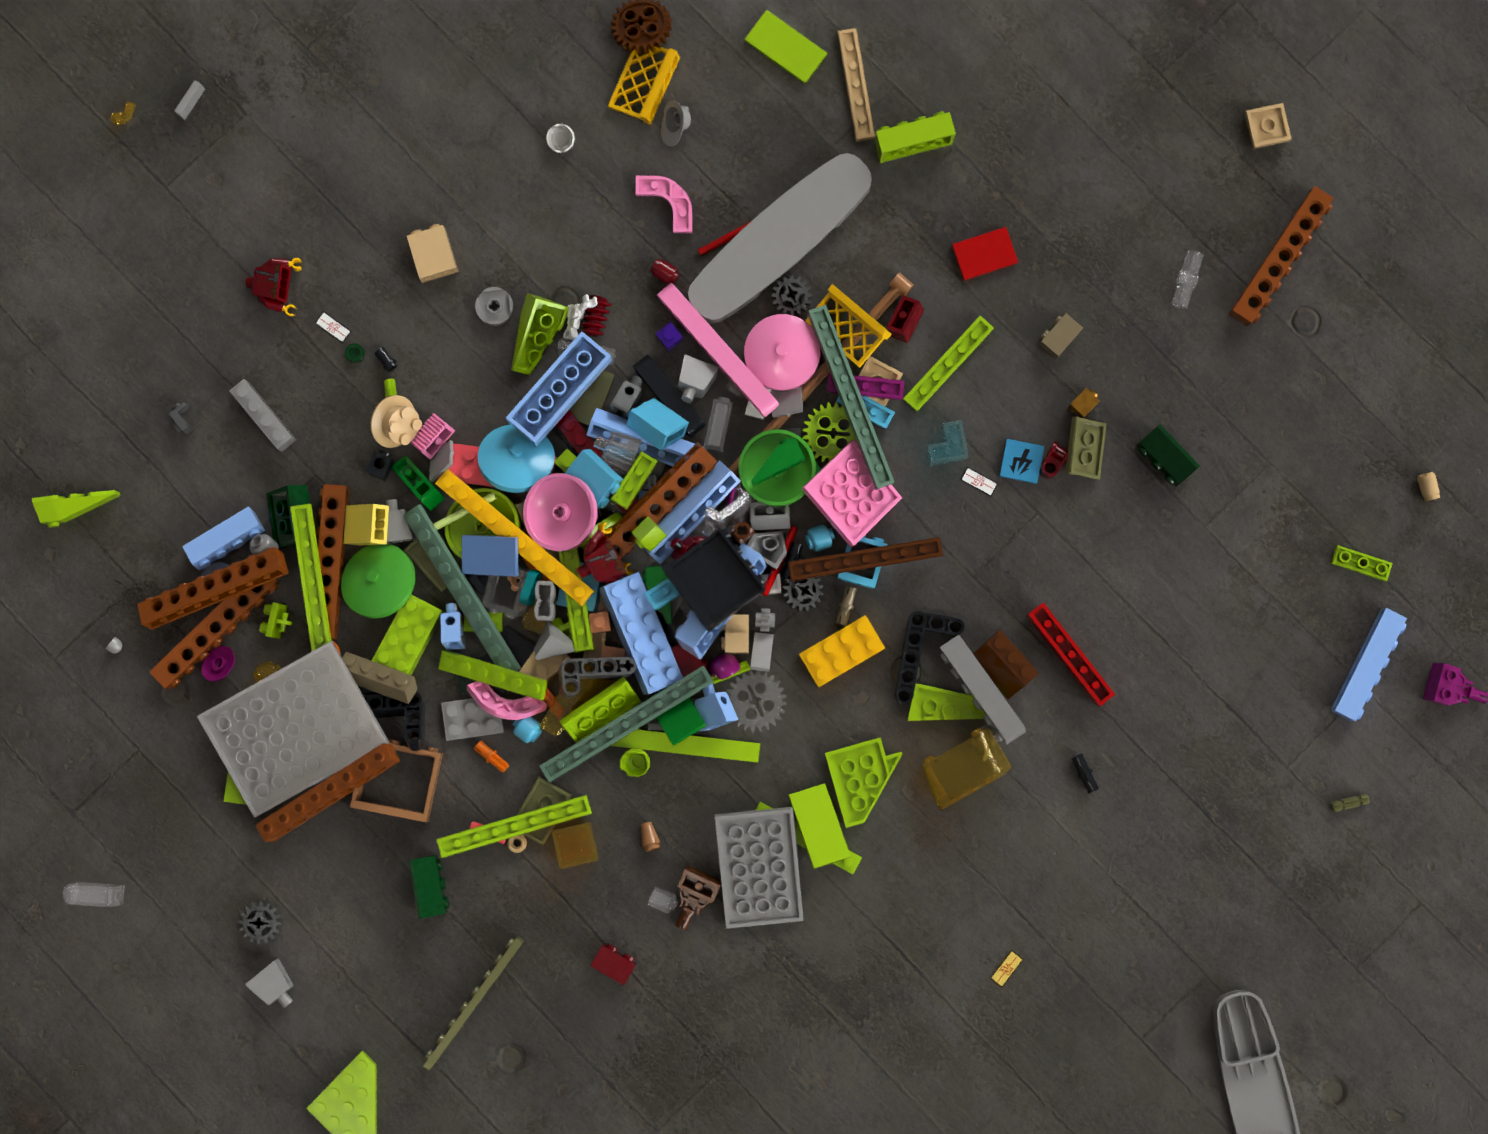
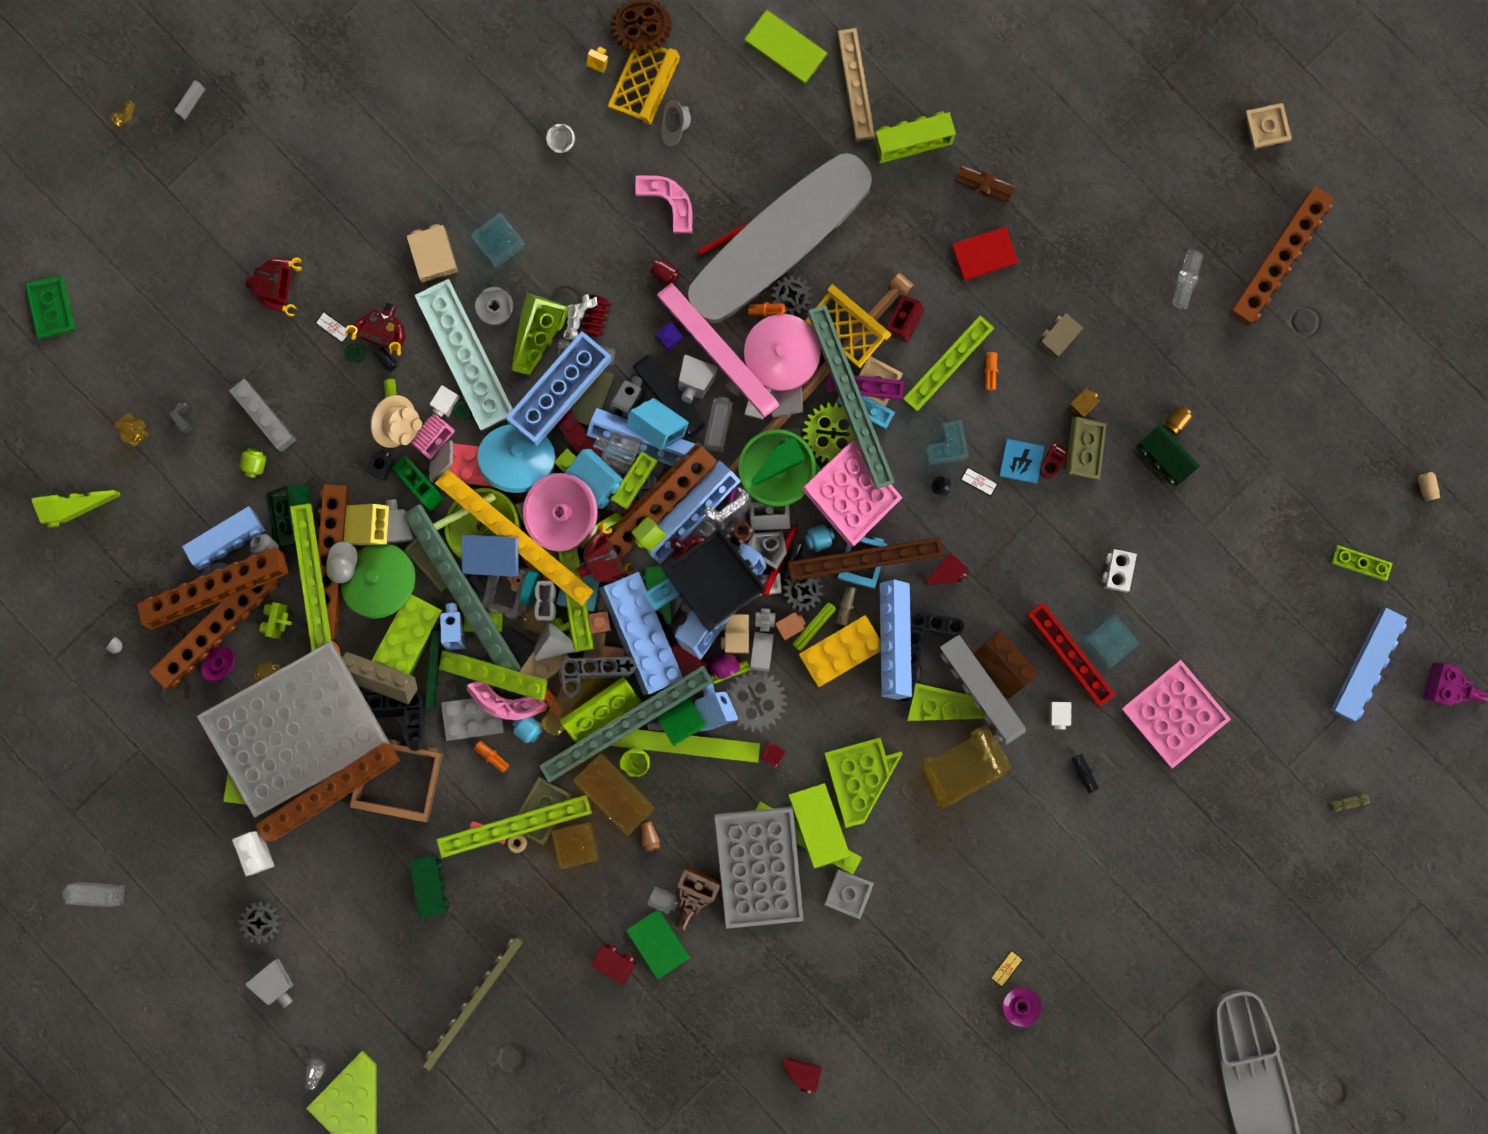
(50, 306): none -> green tile
(131, 429): none -> clear yellow brick
(252, 462): none -> lime head
(253, 853): none -> white brick
(314, 1072): none -> clear cone
(341, 562): none -> light grey cap
(380, 329): none -> torso
(433, 672): none -> dark green tile
(444, 401): none -> white brick
(462, 411): none -> dark green tile
(464, 354): none -> light aqua plate
(498, 240): none -> clear light blue brick
(597, 59): none -> yellow tile
(614, 794): none -> clear yellow brick
(658, 944): none -> green tile
(766, 309): none -> orange axle
(772, 754): none -> dark red panel
(790, 626): none -> nougat brick
(803, 1074): none -> dark red slope
(814, 626): none -> lime axle
(848, 894): none -> light grey tile
(895, 639): none -> light blue brick
(941, 486): none -> black tile
(948, 572): none -> dark red slope
(984, 183): none -> reddish brown piece
(991, 371): none -> orange axle
(1031, 1010): none -> magenta dish
(1060, 714): none -> white brick
(1111, 641): none -> clear light blue brick
(1124, 572): none -> white brick
(1175, 714): none -> bright pink plate
(1178, 420): none -> pearl gold brick

